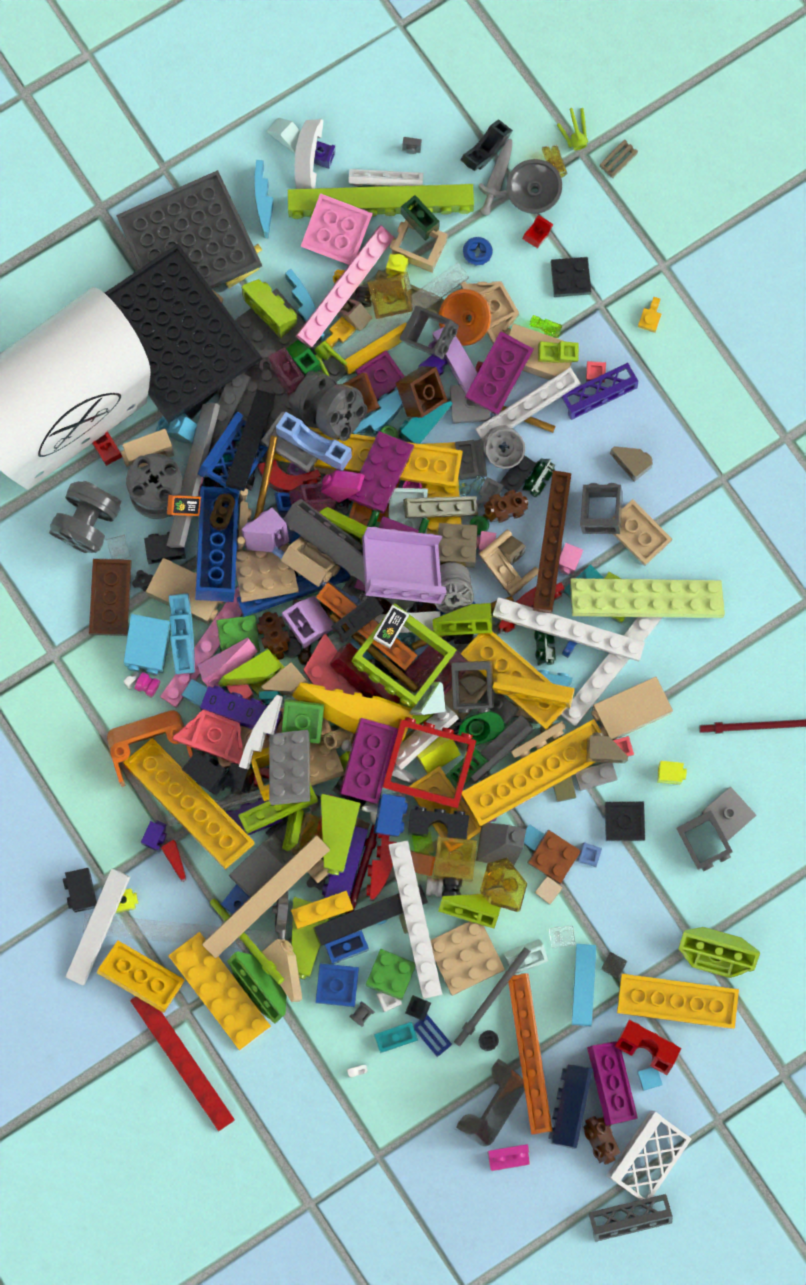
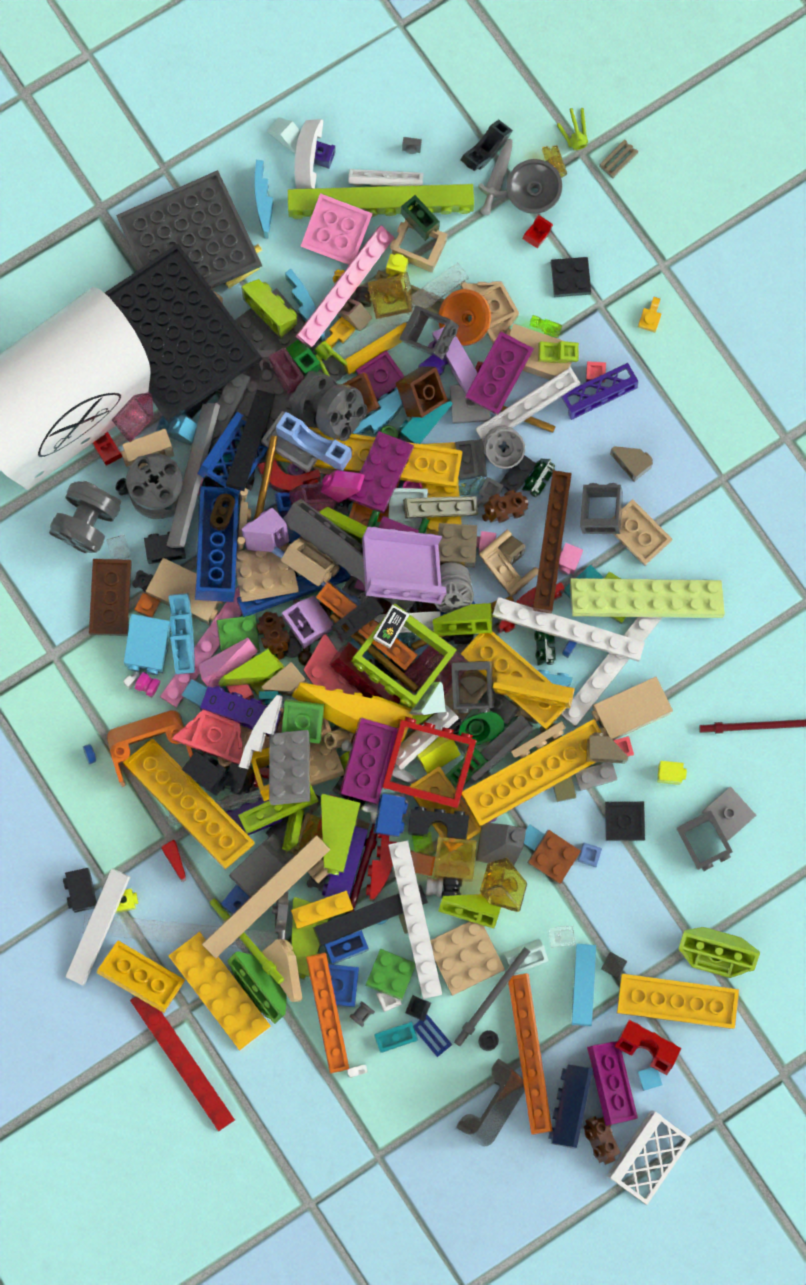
(89, 753): none -> blue tile
(121, 487): none -> black plate
(134, 415): none -> clear pink slope
(147, 605): none -> orange plate
(154, 835): dark purple brick -> none
(183, 505): tile -> none
(327, 1012): none -> orange tile
(471, 245): blue gear -> none
(481, 522): green tile -> none
(508, 1157): dark pink bracket -> none
(548, 890): tan slope -> none
(634, 1224): dark grey fence -> none

